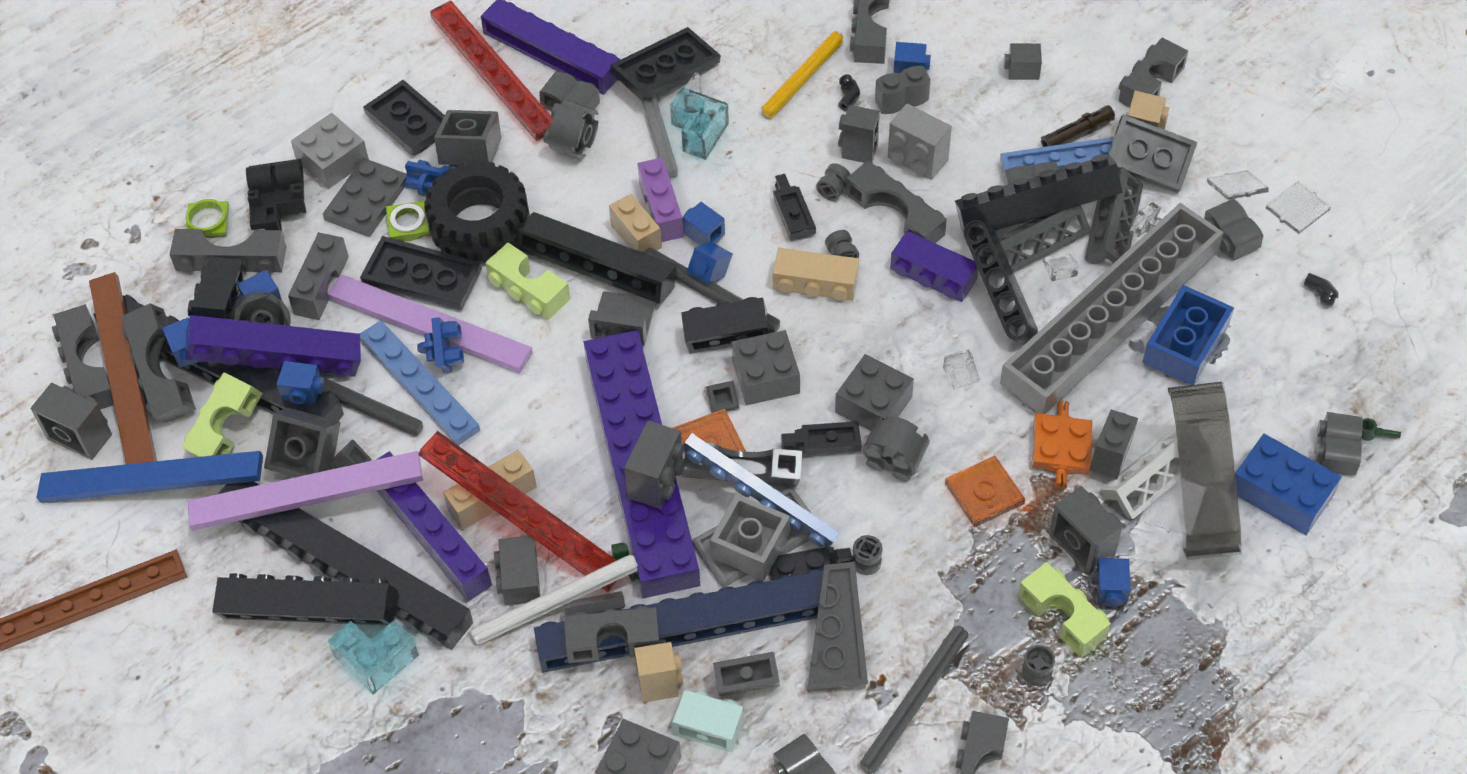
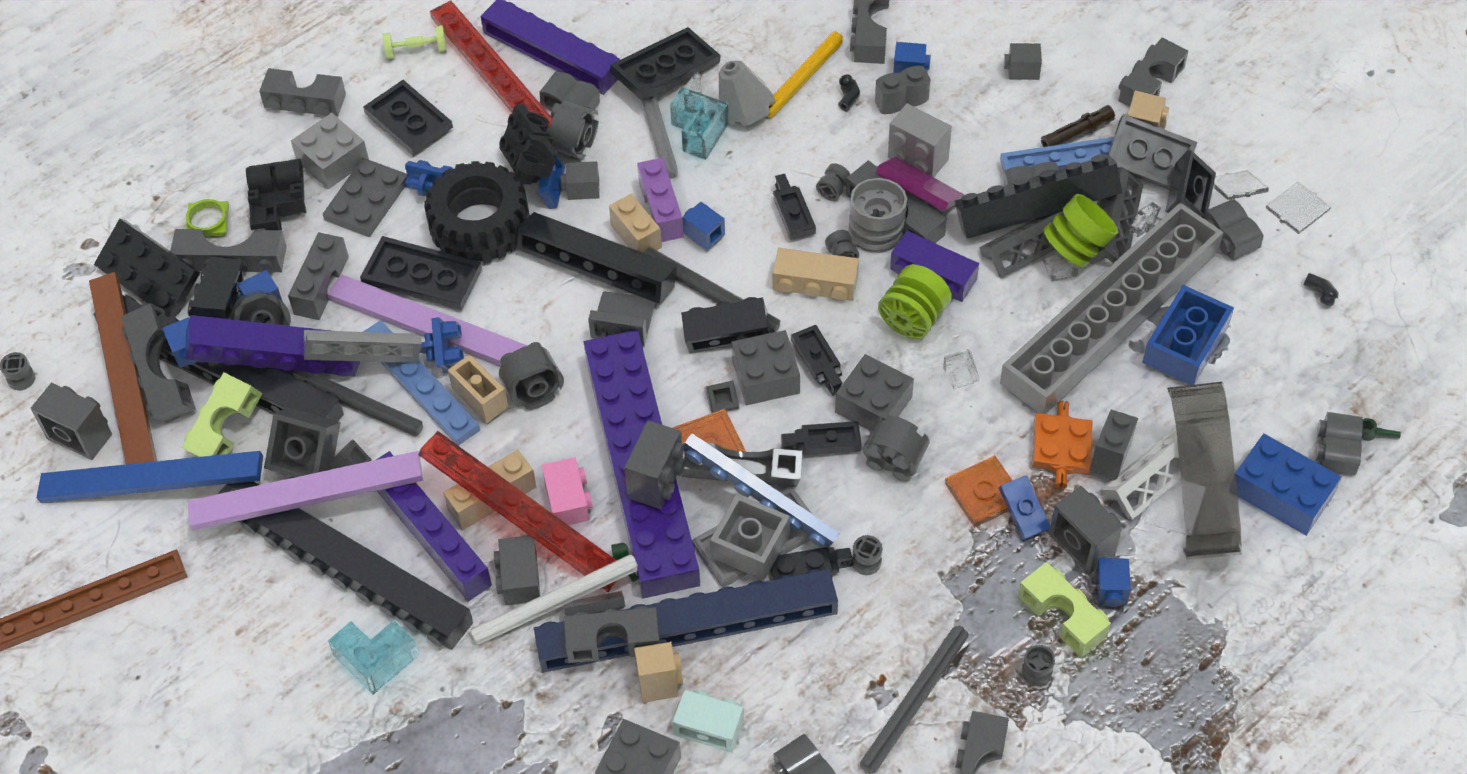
(17, 371): none -> dark grey wheel
(77, 334): dark grey arch -> none
(147, 268): none -> black plate
(300, 382): blue brick -> none
(305, 600): black brick -> none
(321, 97): none -> dark grey arch
(361, 346): none -> light grey fence
(408, 233): lime piece -> none
(414, 42): none -> yellowish green wheel
(467, 137): dark grey brick -> none
(478, 388): none -> tan brick
(528, 145): none -> black plate
(530, 376): none -> dark grey brick
(542, 294): yellowish green arch -> none
(551, 187): none -> blue plate
(566, 492): none -> bright pink brick
(581, 180): none -> dark grey brick
(709, 262): blue brick -> none
(744, 92): none -> light grey cone
(746, 674): dark grey brick -> none
(818, 357): none -> black hinge
(838, 639): dark grey wing -> none
(859, 133): dark grey brick -> none
(877, 214): none -> light grey wheel
(914, 301): none -> lime wheel
(919, 183): none -> magenta tile
(991, 274): black beam -> none
(1024, 507): none -> plate
(1080, 230): none -> lime wheel
(1191, 184): none -> black slope

